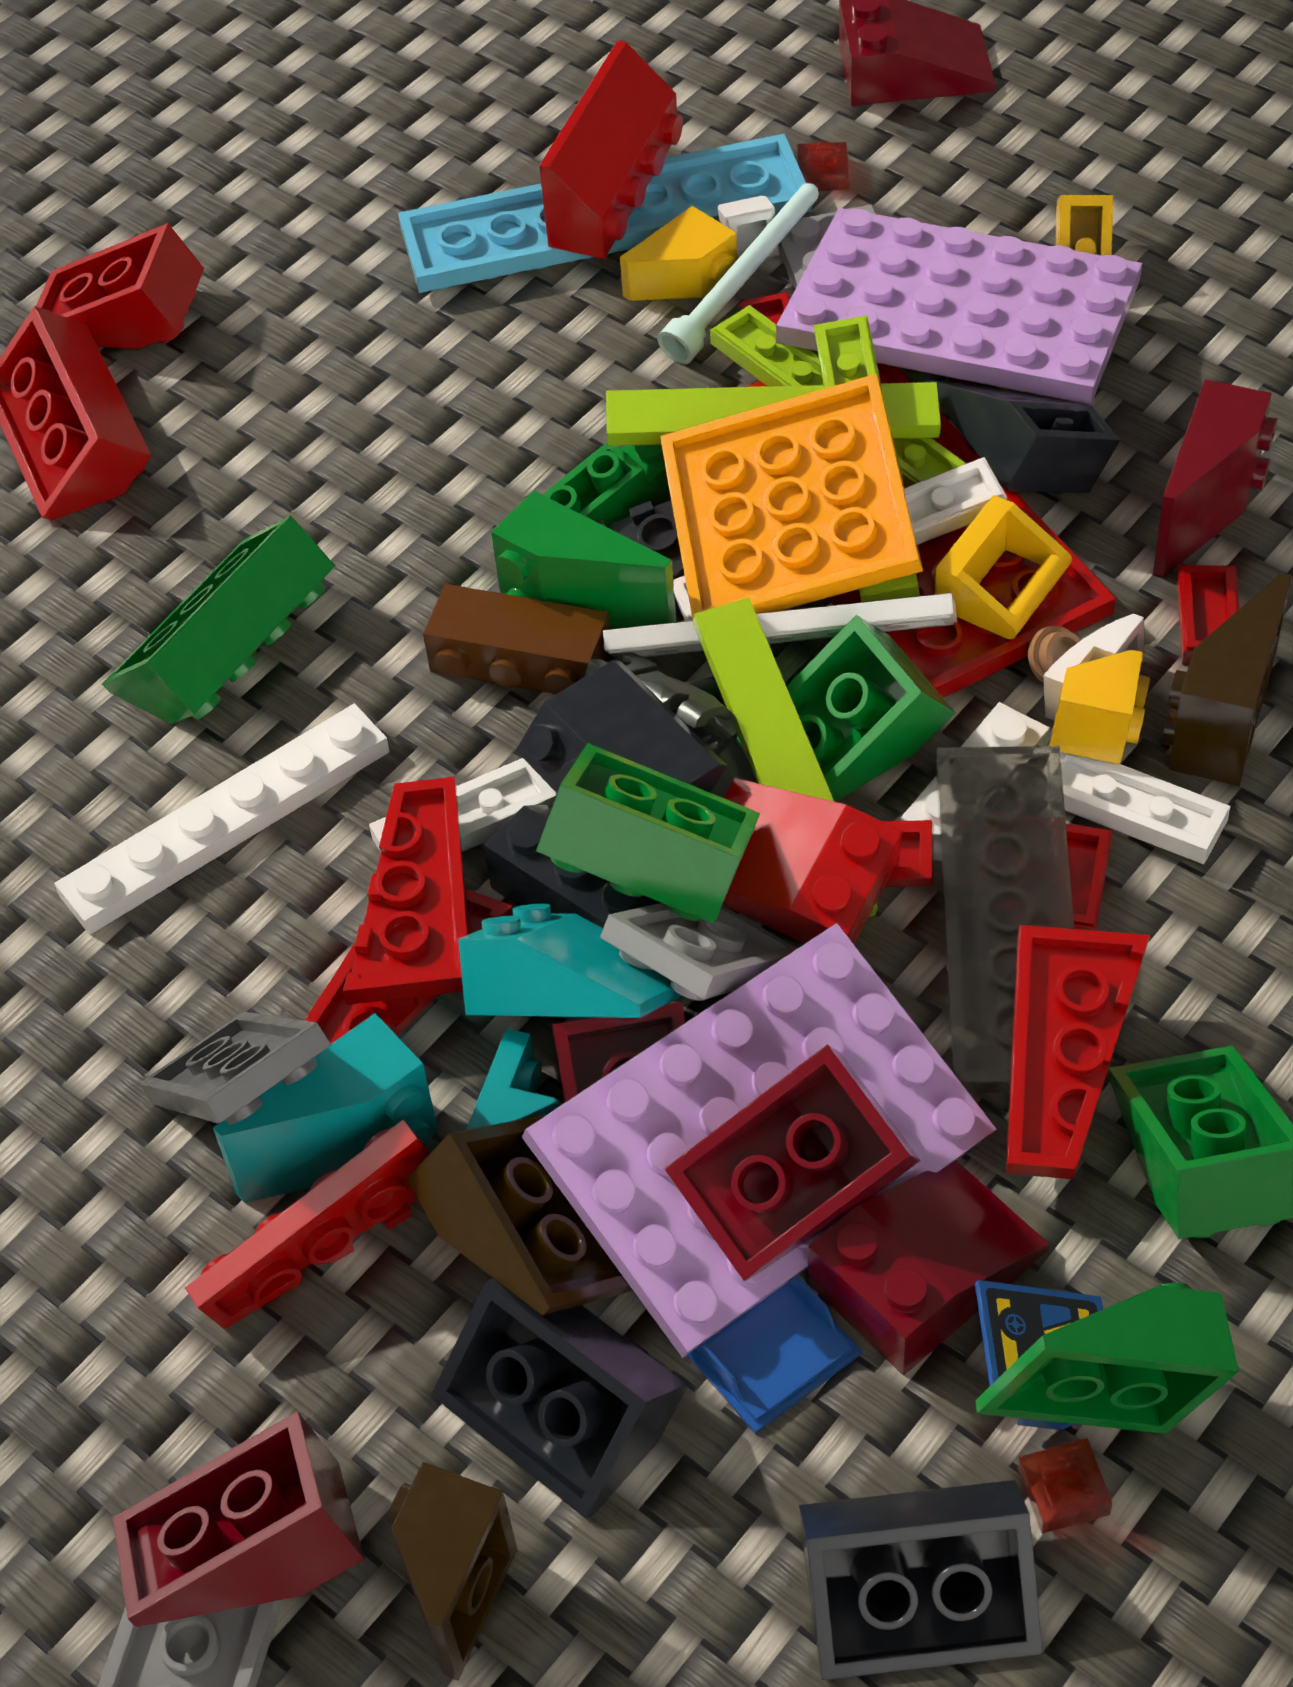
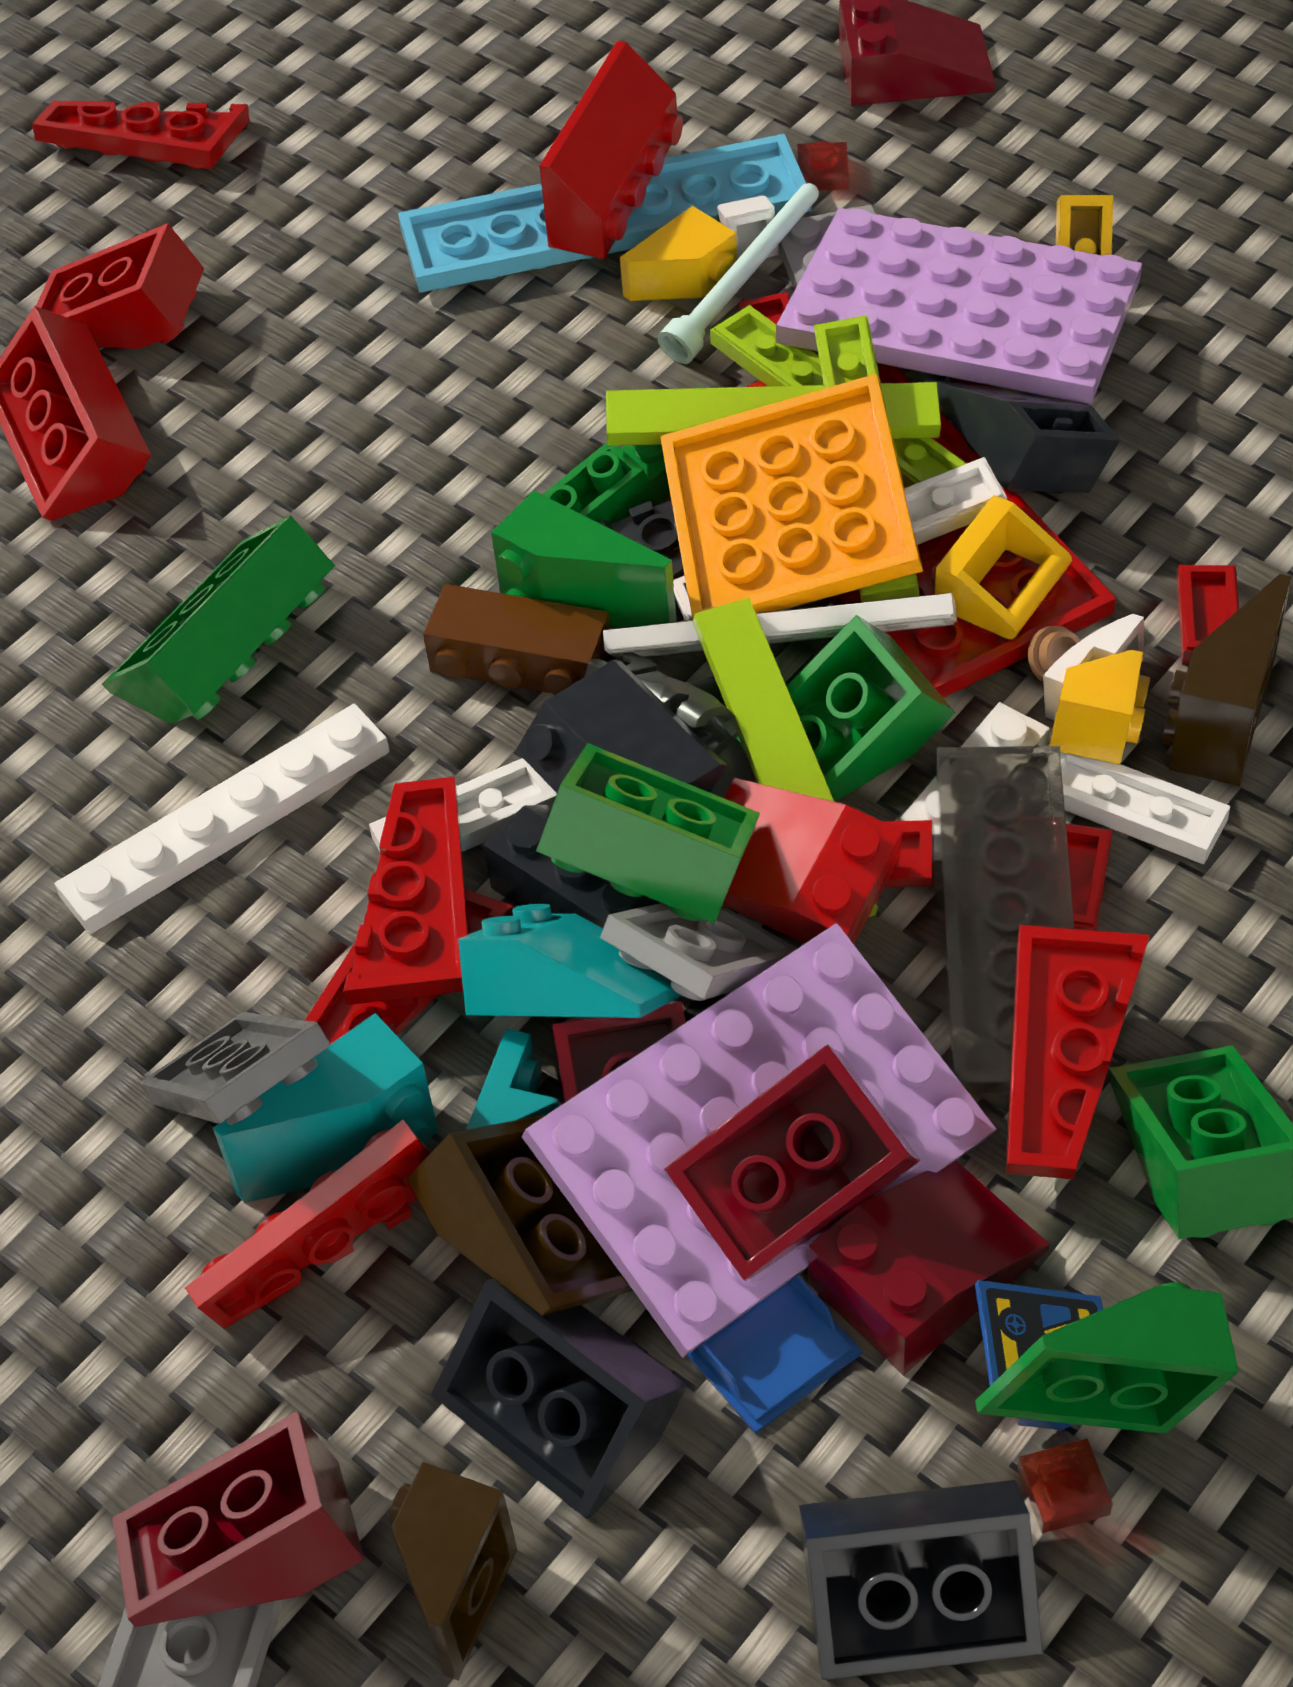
(143, 130): none -> red wing
(1214, 470): dark red slope -> none

